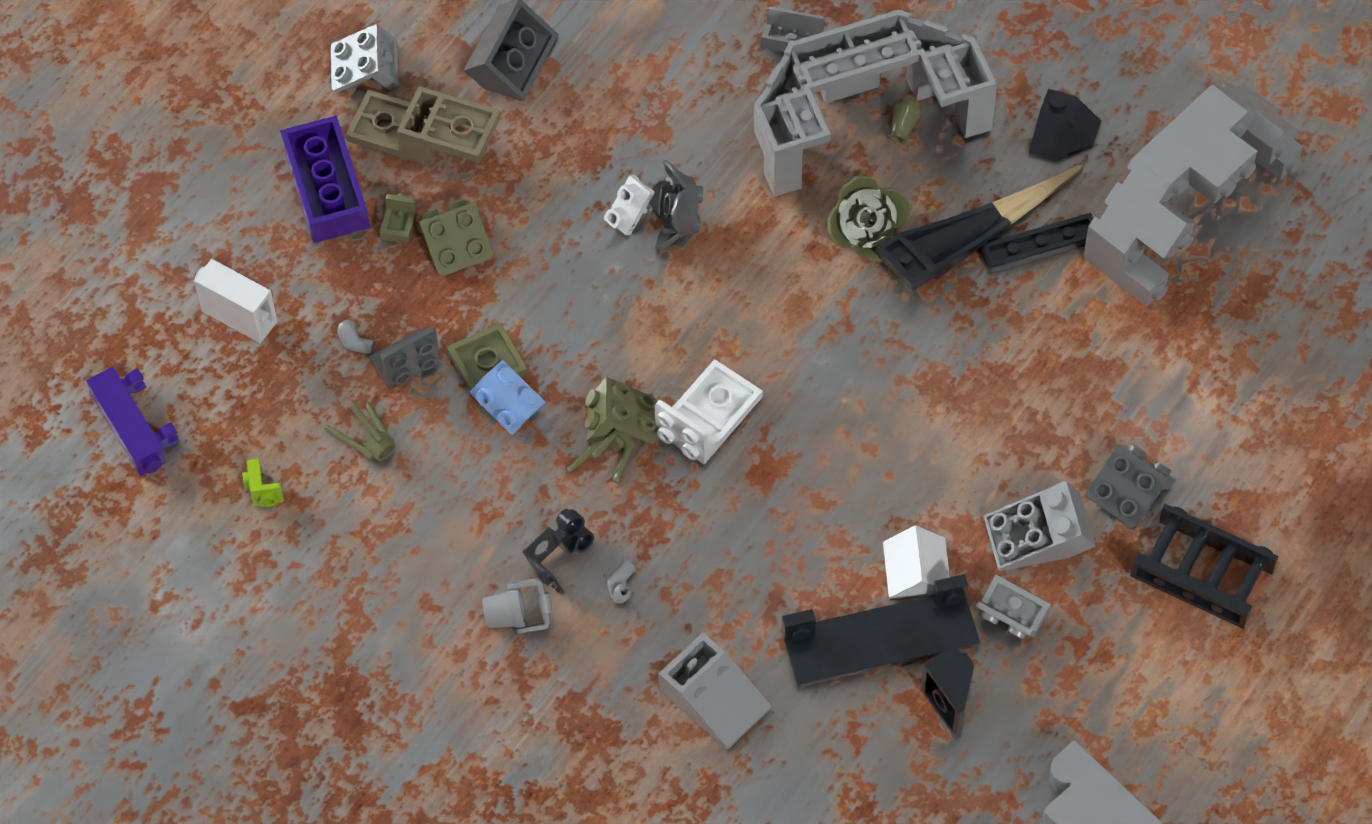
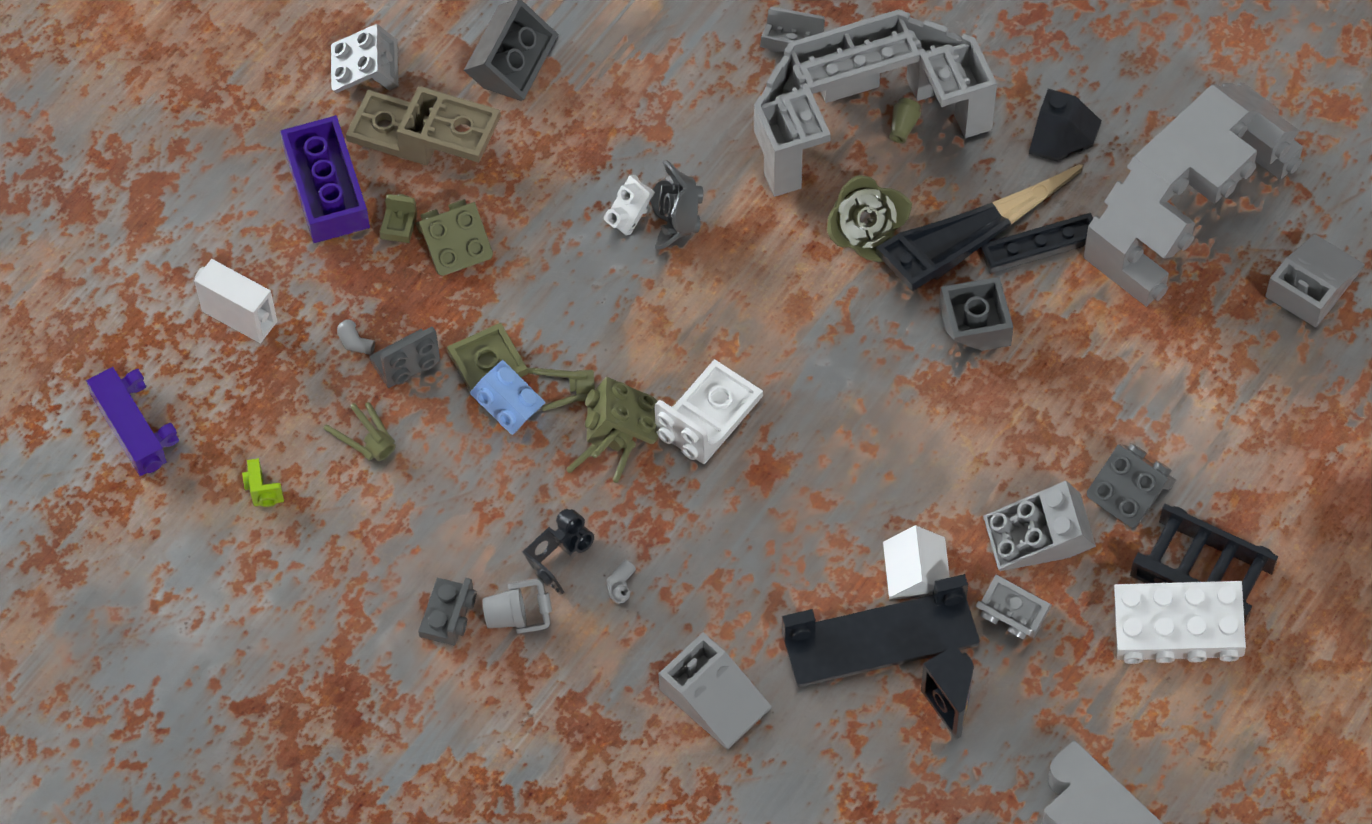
(447, 611): none -> dark grey bracket
(579, 381): none -> olive plant
(977, 314): none -> dark grey slope
(1179, 621): none -> white bracket
(1313, 279): none -> light grey slope

